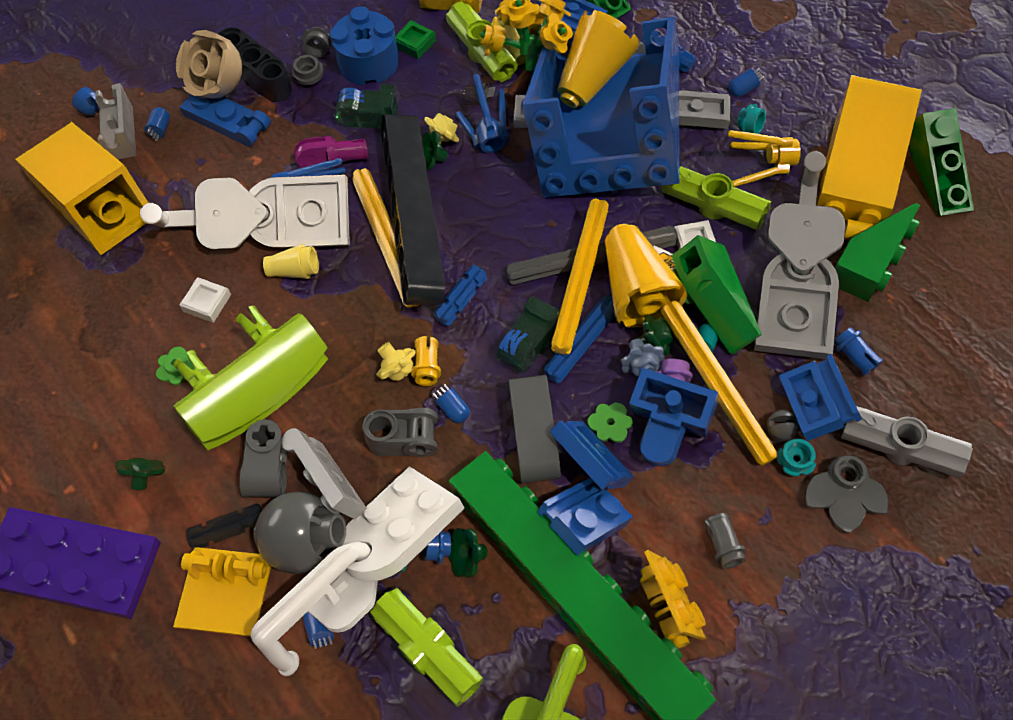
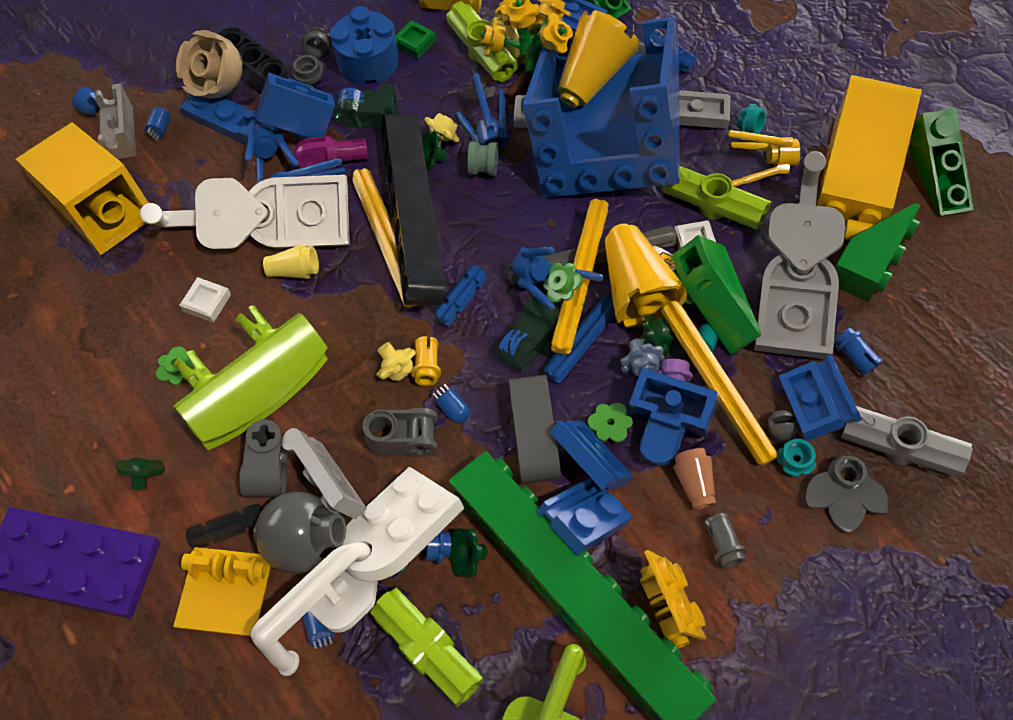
(264, 144): none -> blue plant
(294, 107): none -> blue brick
(482, 158): none -> sand green wheel
(533, 267): none -> blue plant
(562, 282): none -> bright green plant
(696, 477): none -> nougat cone
(745, 83): blue piece -> none

